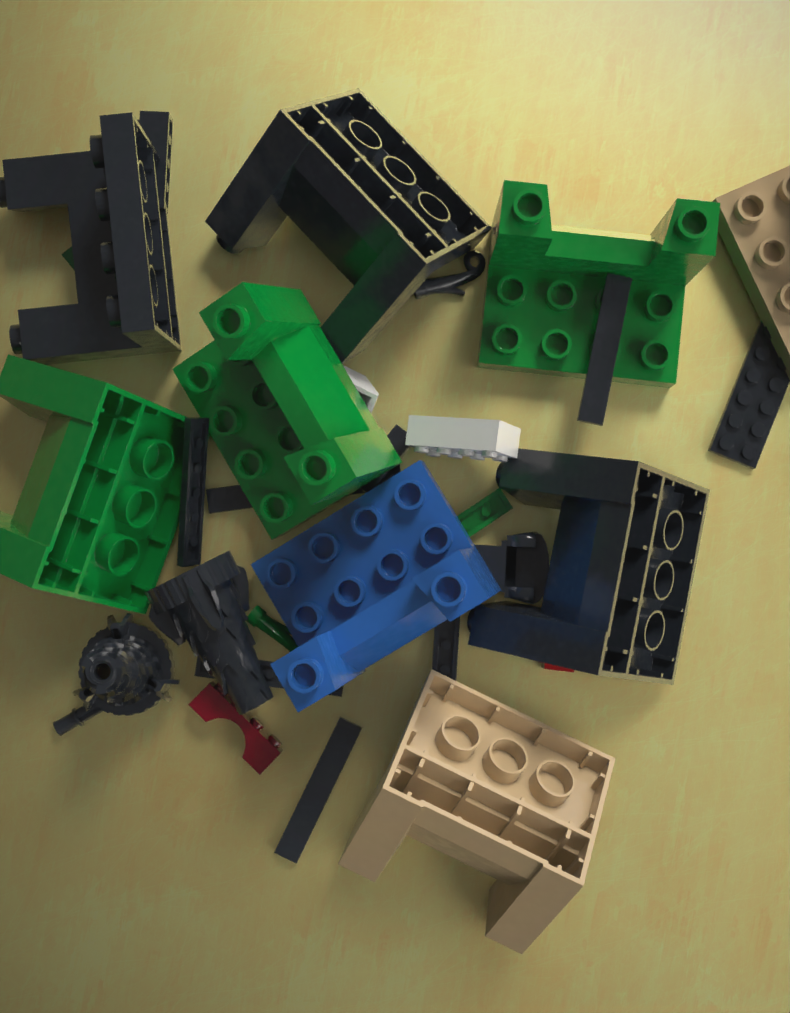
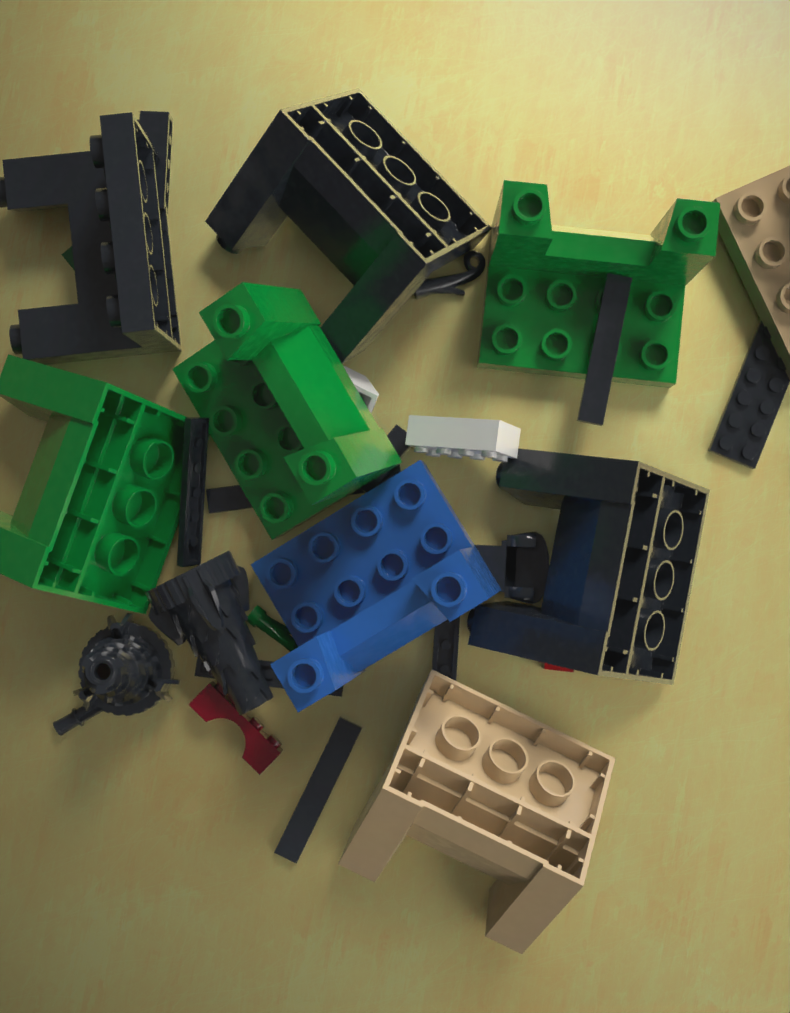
(484, 512): green plate -> none

